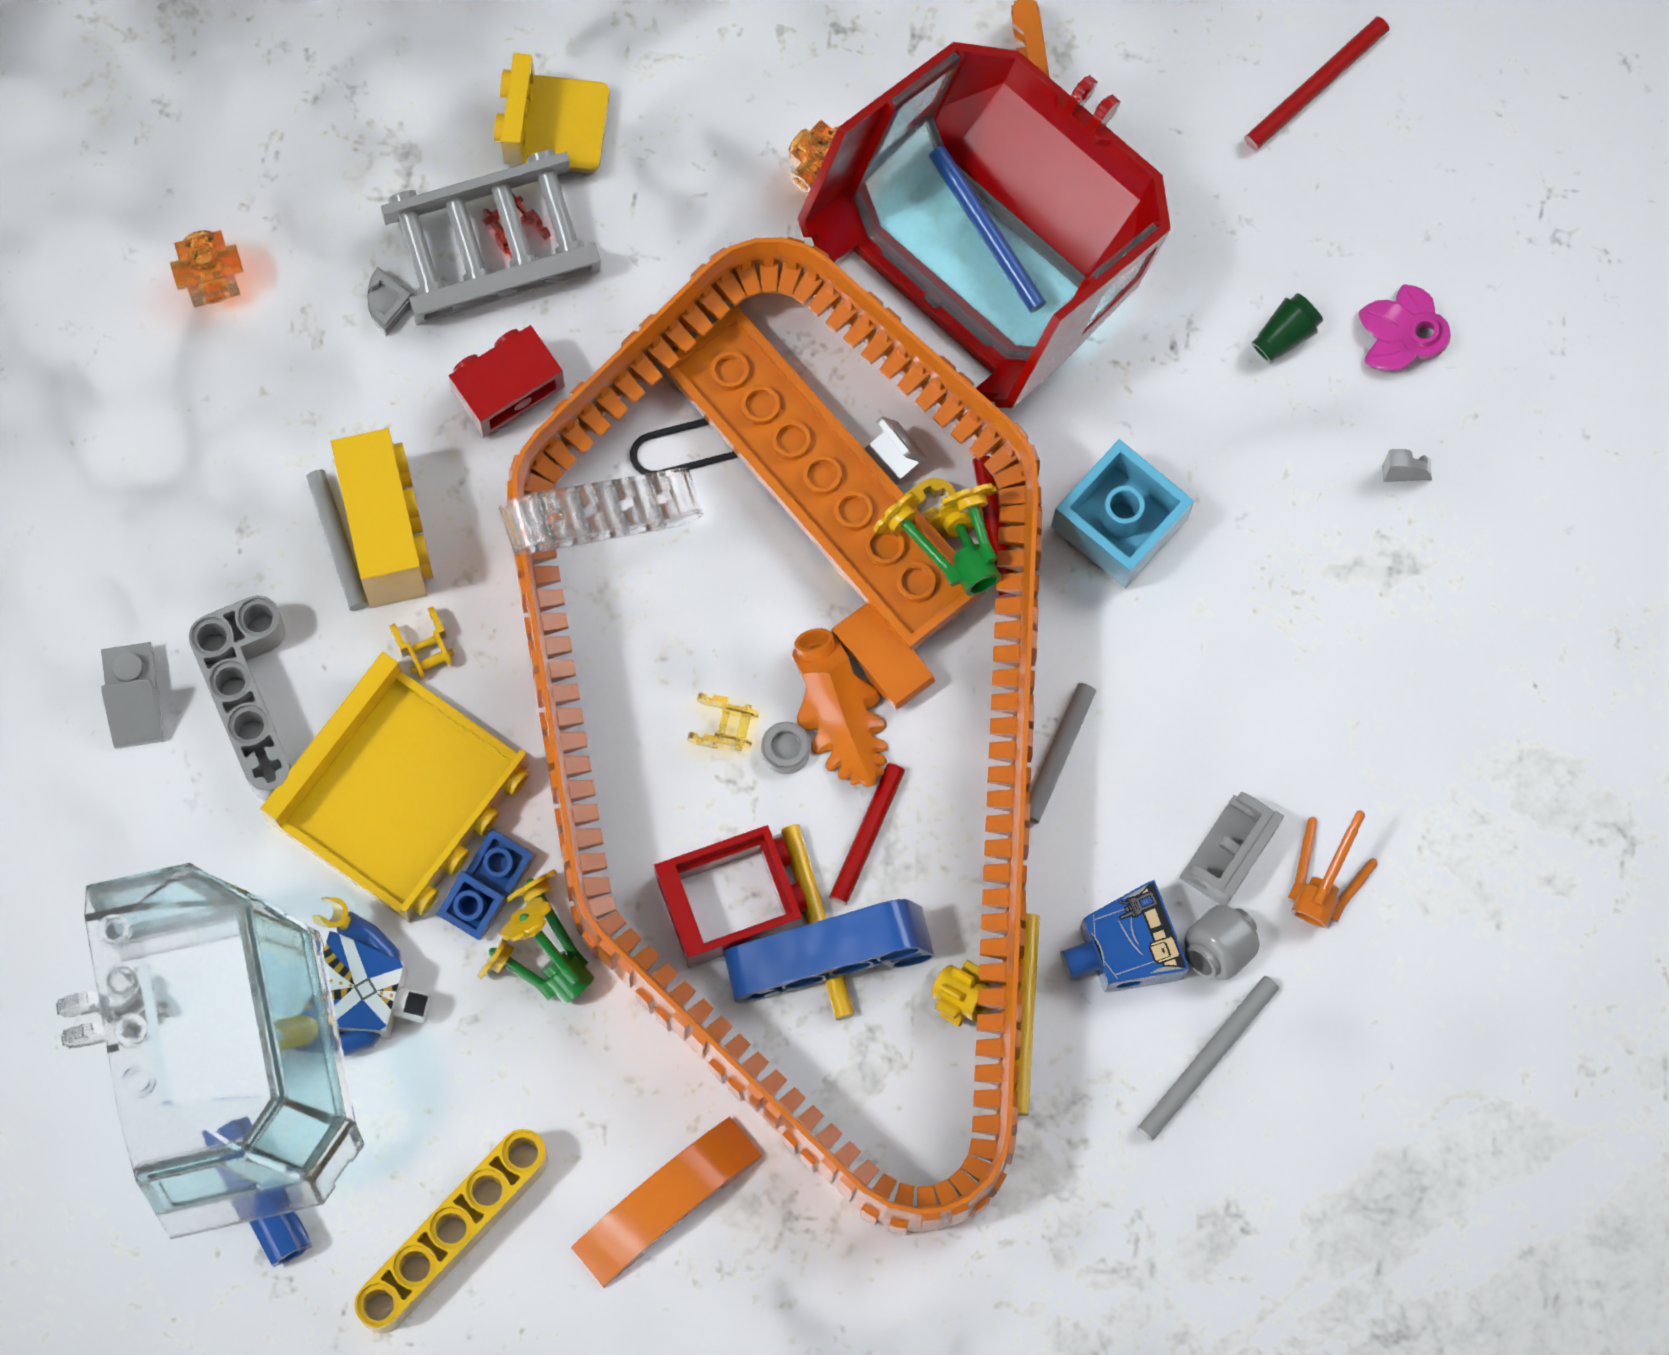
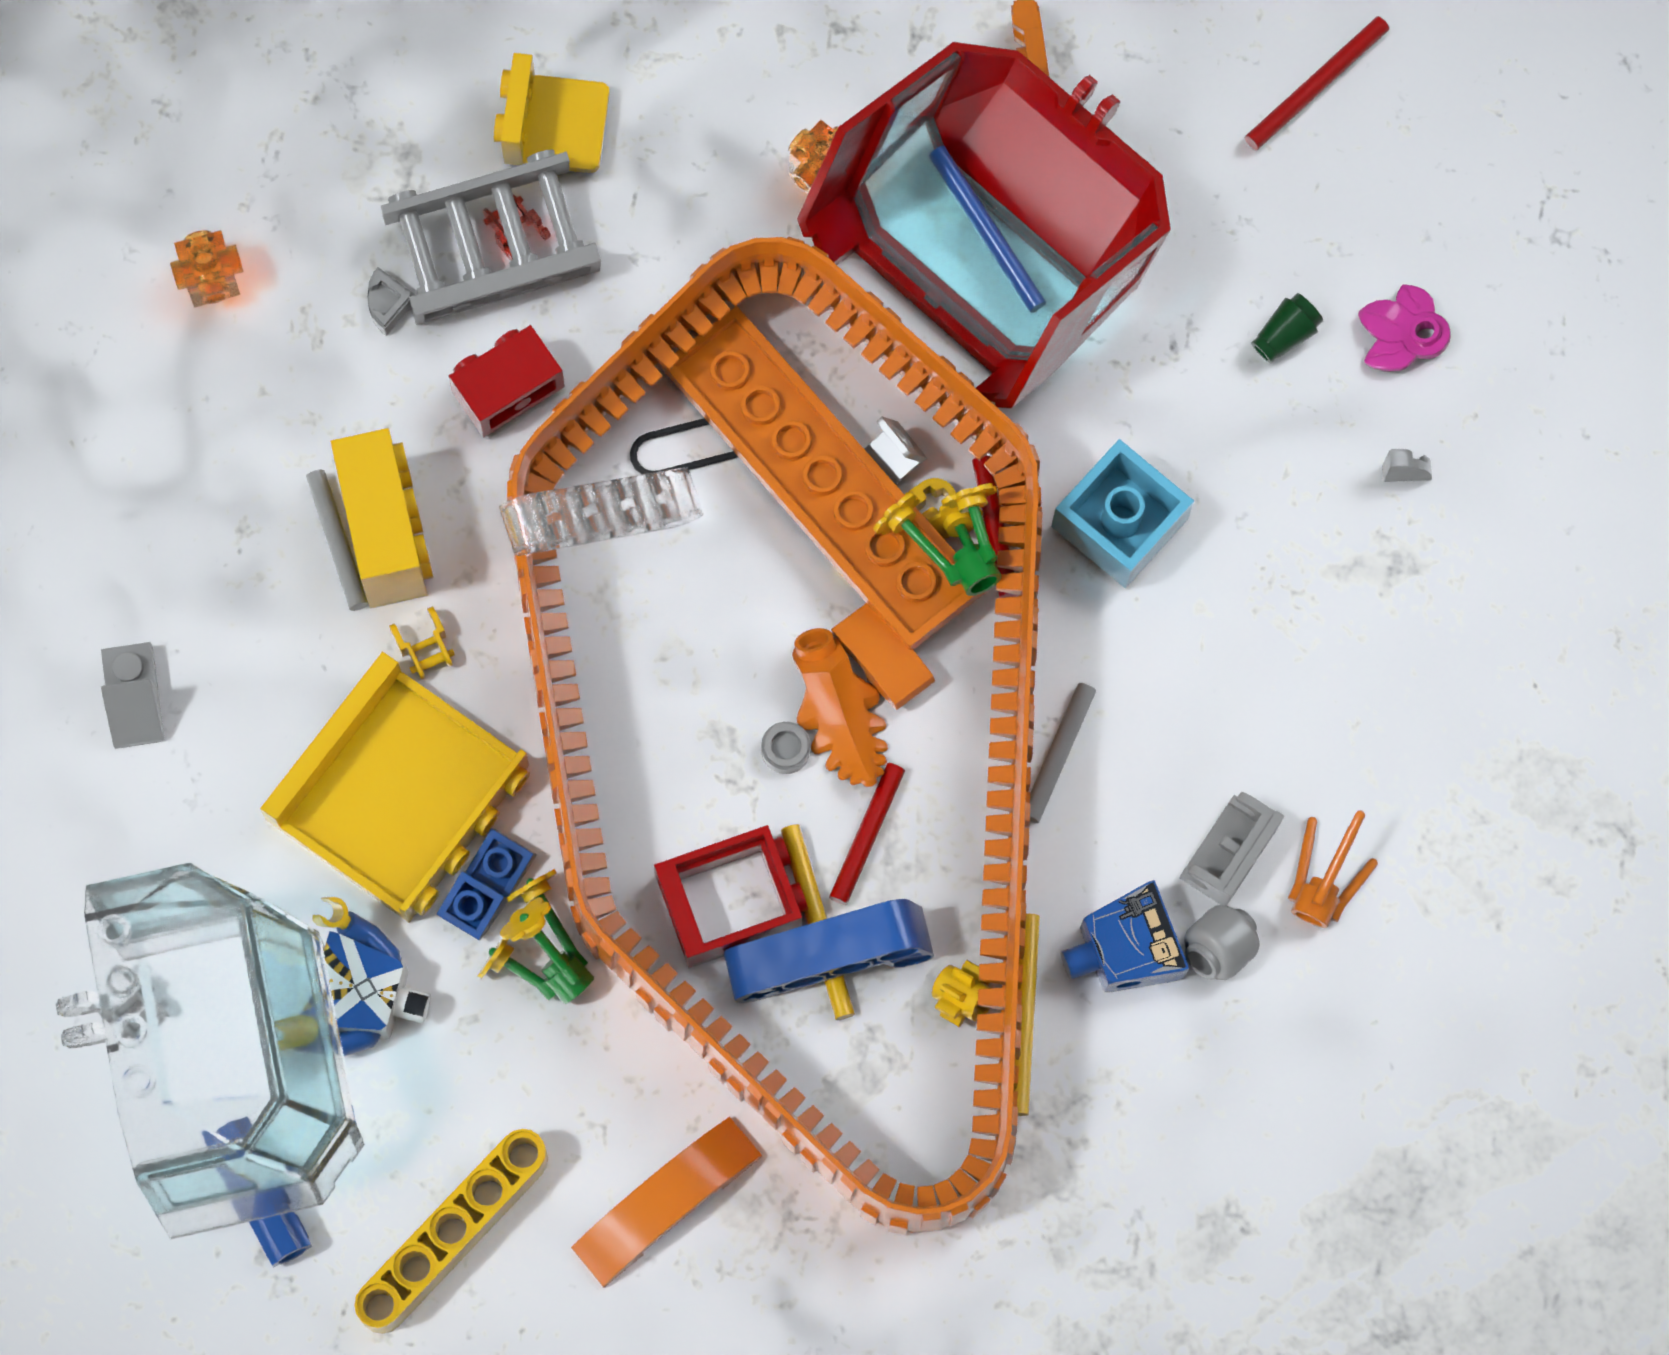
(247, 704): light grey beam -> none
(745, 714): clear yellow piece -> none
(1208, 1058): light grey bar -> none

